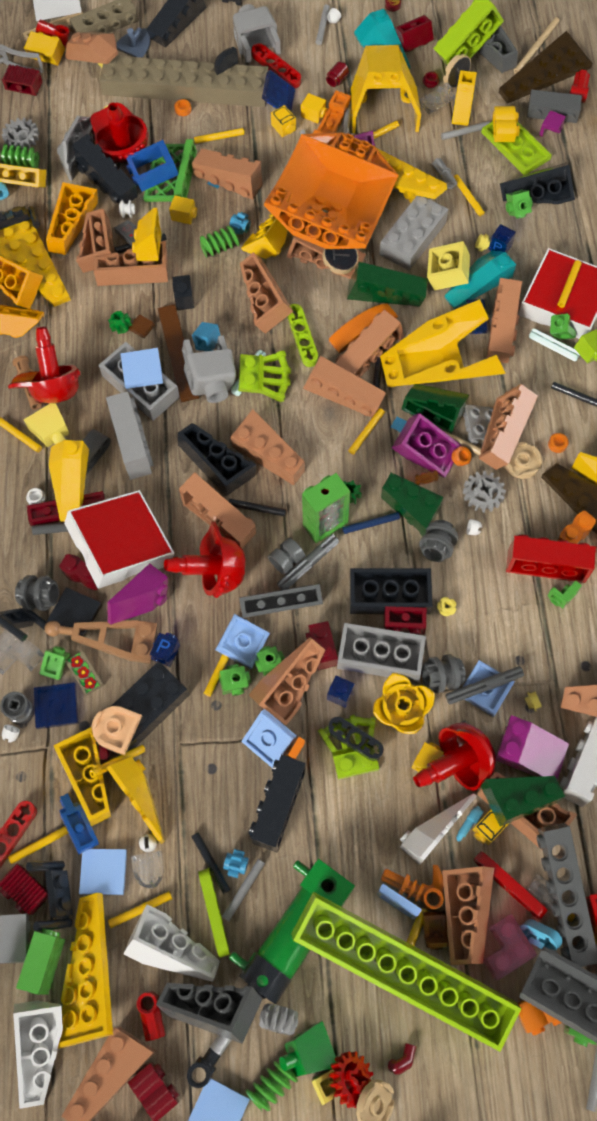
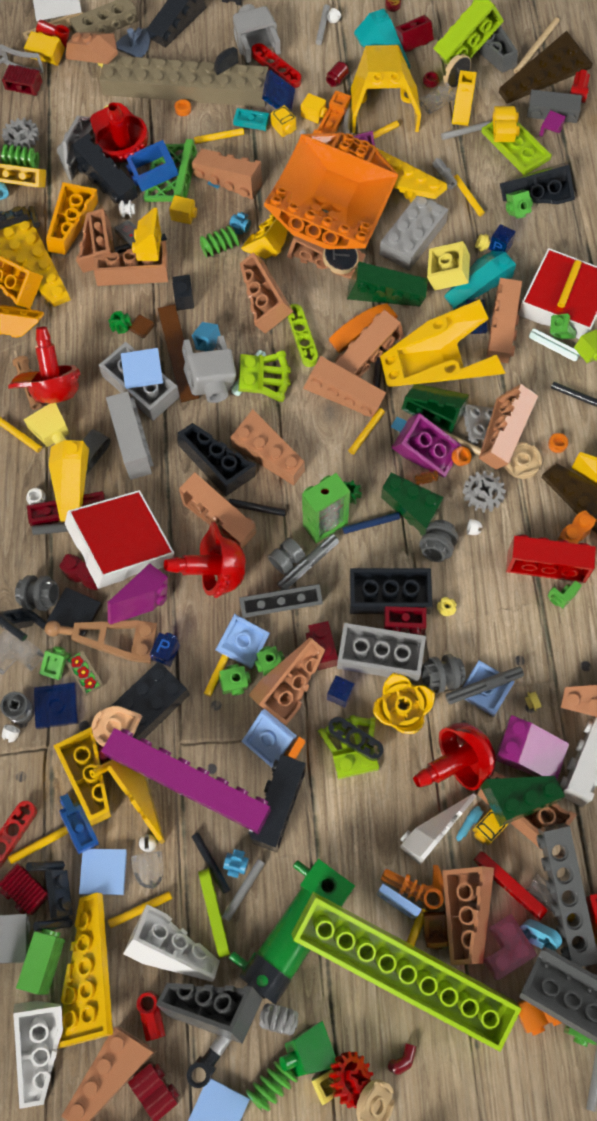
(186, 780): none -> magenta brick
(251, 119): none -> teal plate
(427, 754): yellow brick -> none

